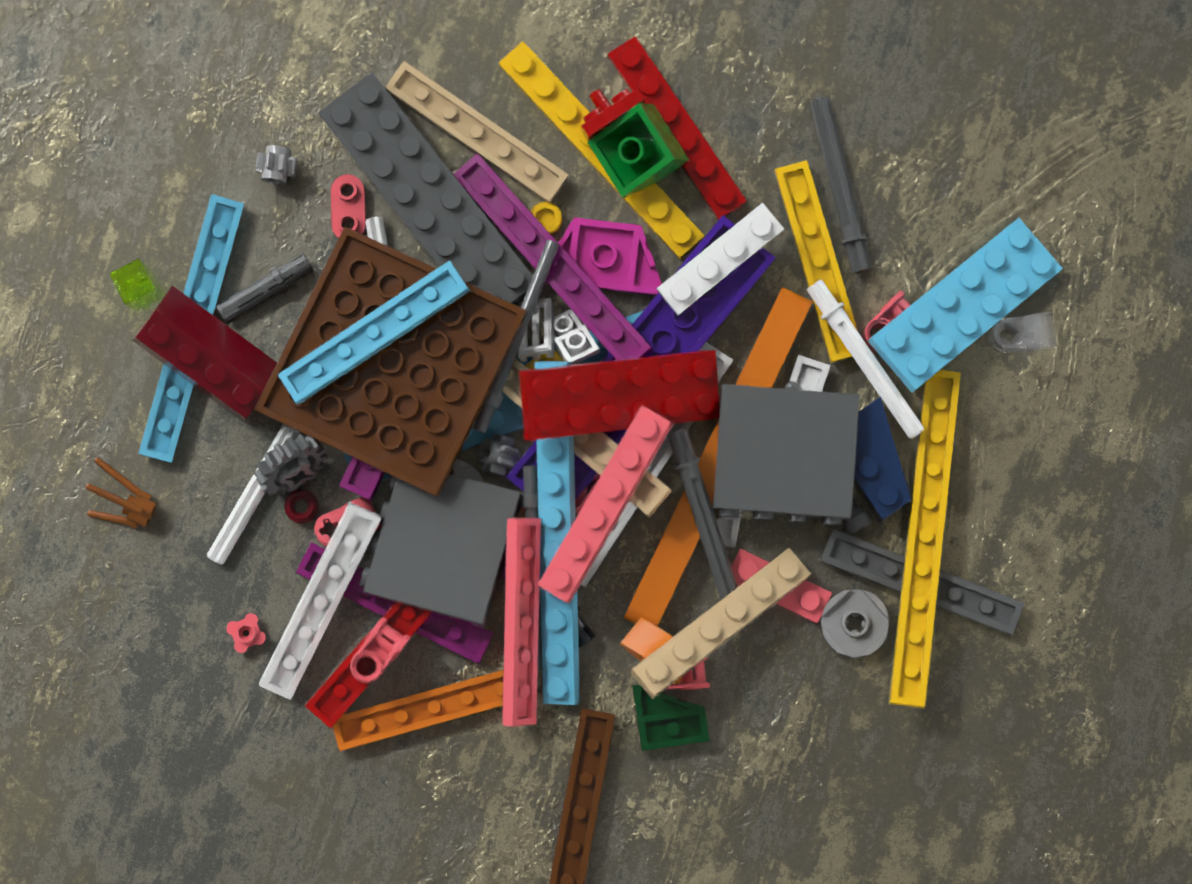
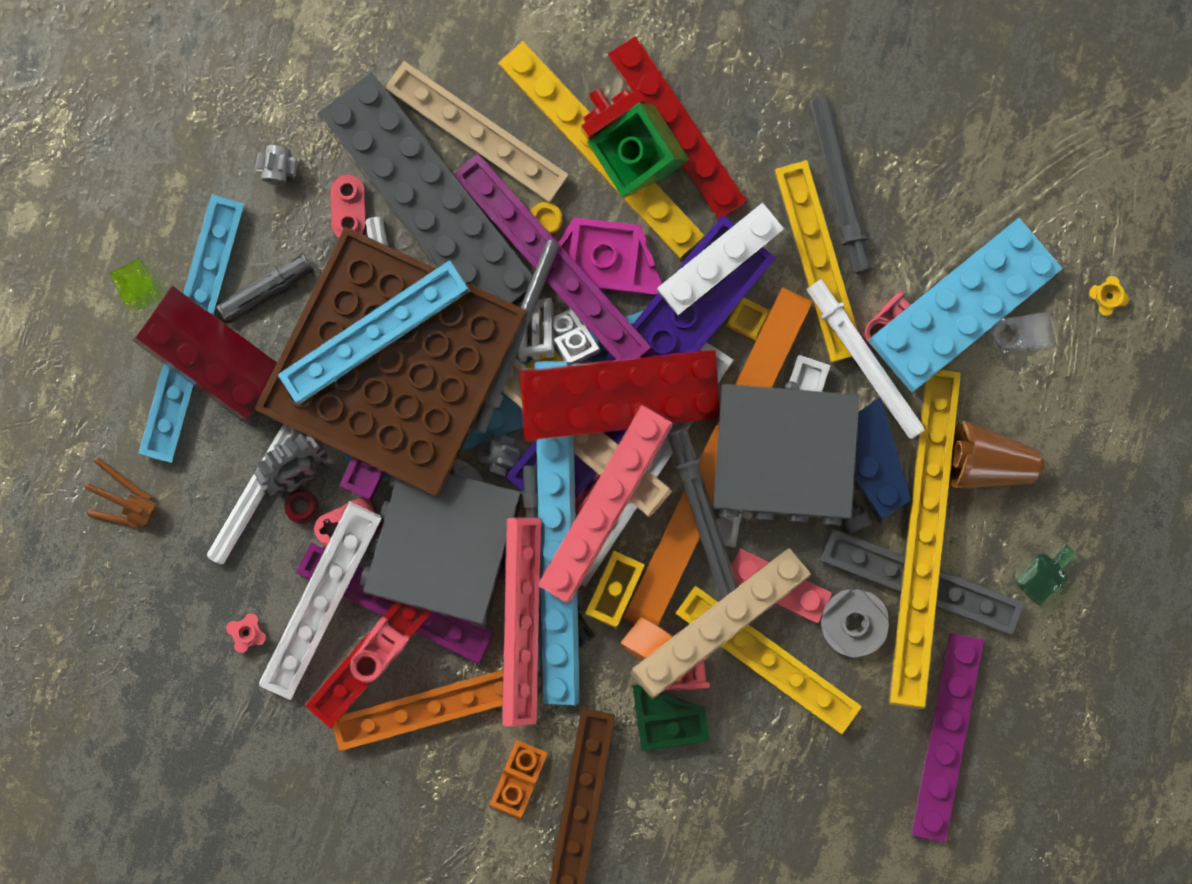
(518, 780): none -> orange slope
(615, 589): none -> yellow brick
(748, 319): none -> yellow tile
(779, 668): none -> yellow plate
(947, 737): none -> magenta plate
(991, 459): none -> dark orange cone
(1045, 575): none -> clear green piece
(1111, 286): none -> yellow plate

